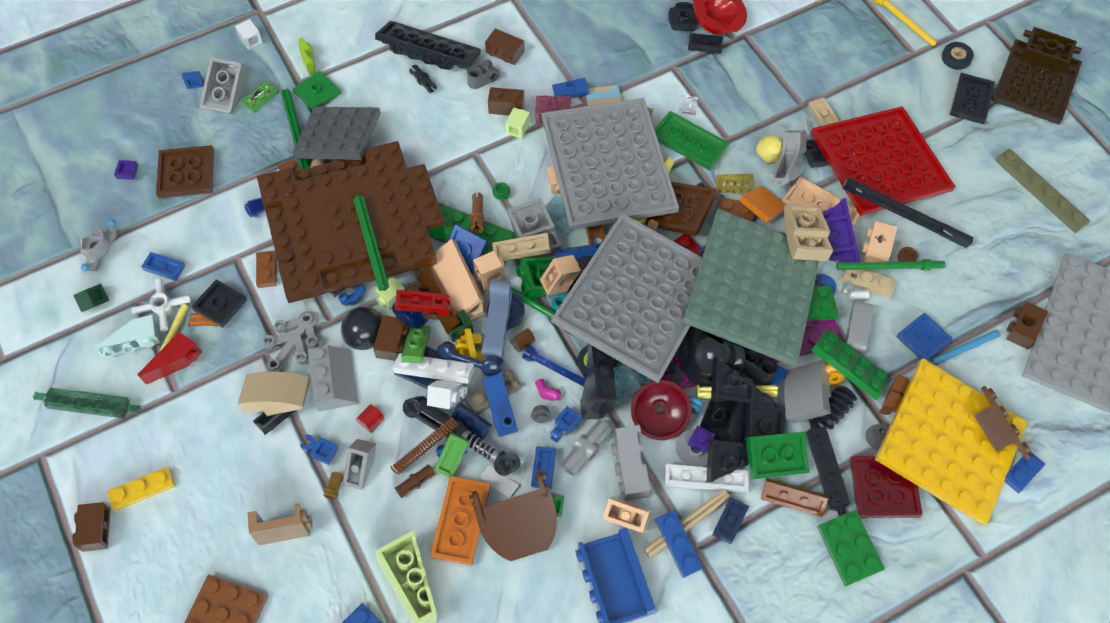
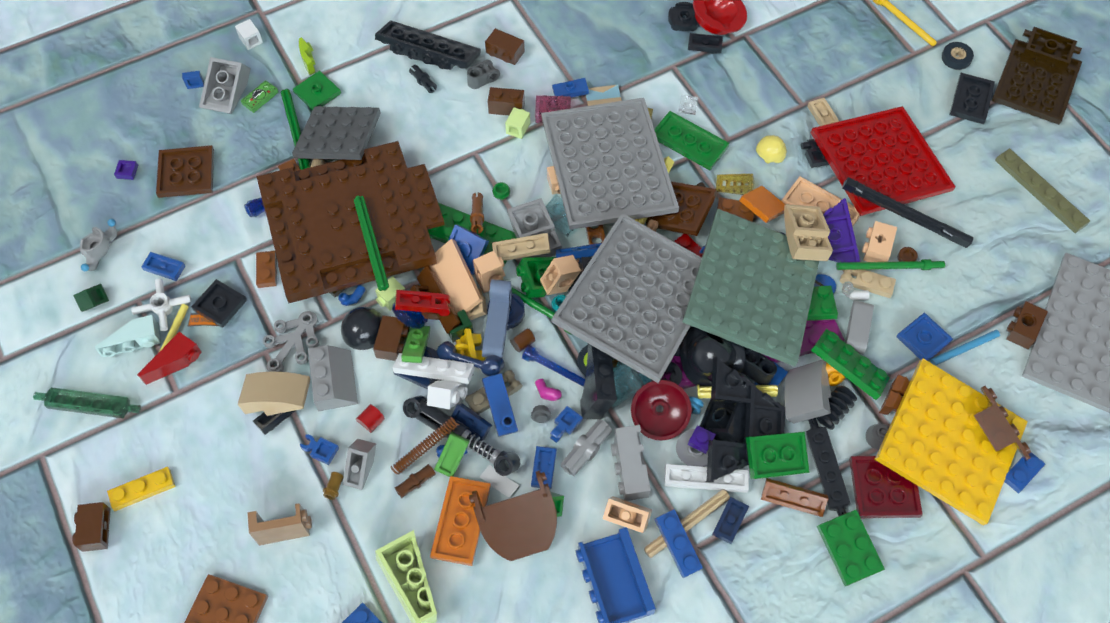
(789, 162): light grey arch -> none

